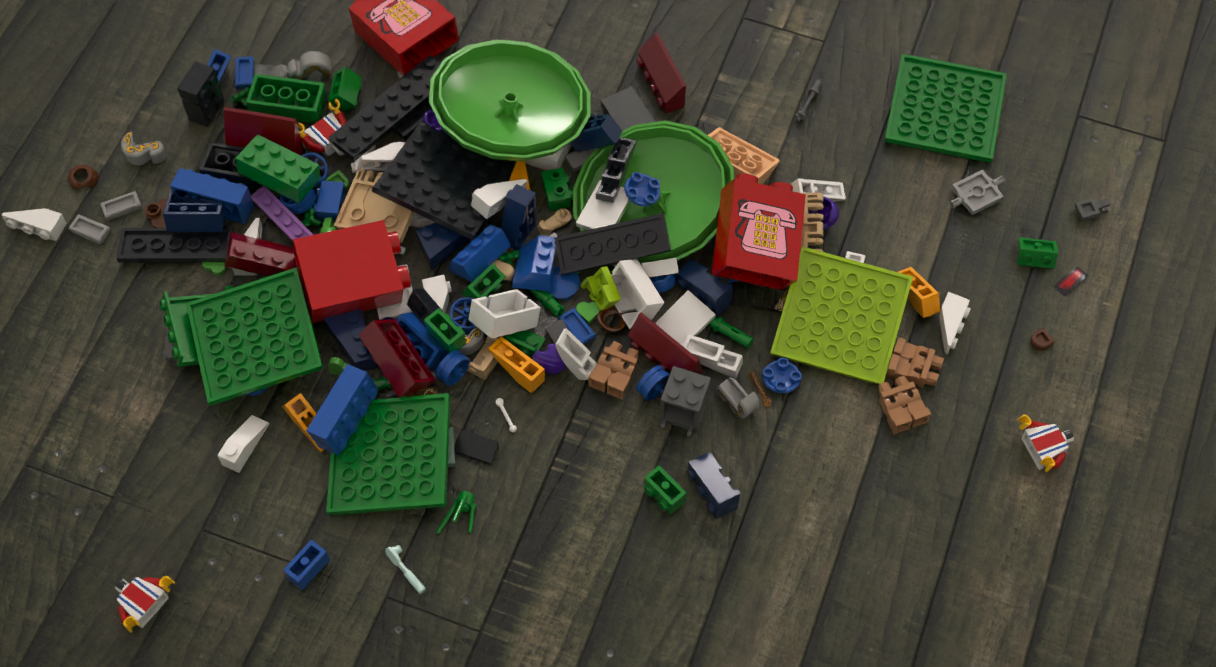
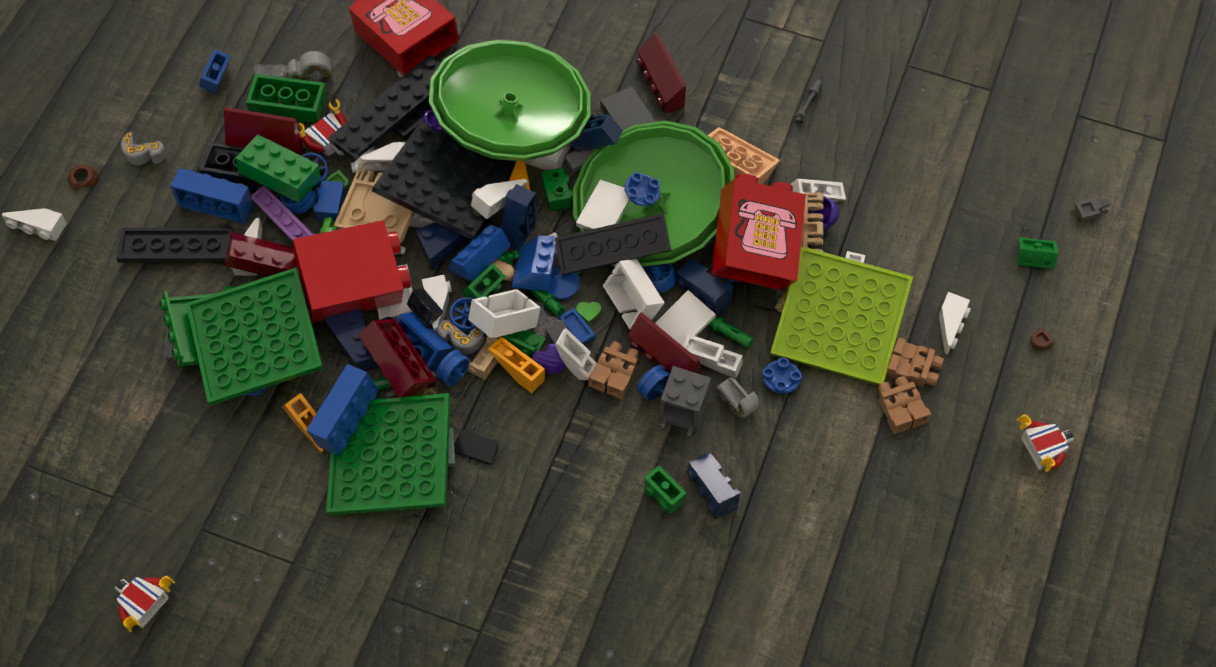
(89, 229): light grey tile -> none
(121, 205): light grey tile -> none
(156, 218): reddish brown plate -> none
(193, 215): dark blue wedge -> none
(201, 94): black piece -> none
(217, 268): bright green tile -> none
(241, 97): green plant -> none
(242, 443): white slope -> none
(244, 72): blue tile -> none
(306, 565): blue brick -> none
(310, 219): green plant -> none
(336, 366): bright green tile -> none
(345, 88): green brick -> none
(392, 553): light aqua piece -> none
(445, 331): green brick -> none
(463, 503): green plant -> none
(499, 402): white hinge -> none
(558, 220): tan piece -> none
(602, 288): lime slope -> none
(602, 315): reddish brown piece -> none
(616, 169): black slope -> none
(660, 267): white sticker -> none
(767, 401): clear orange hinge -> none
(922, 294): light orange slope -> none
(946, 108): green plate -> none
(977, 192): light grey plate -> none
(1070, 281): sticker -> none

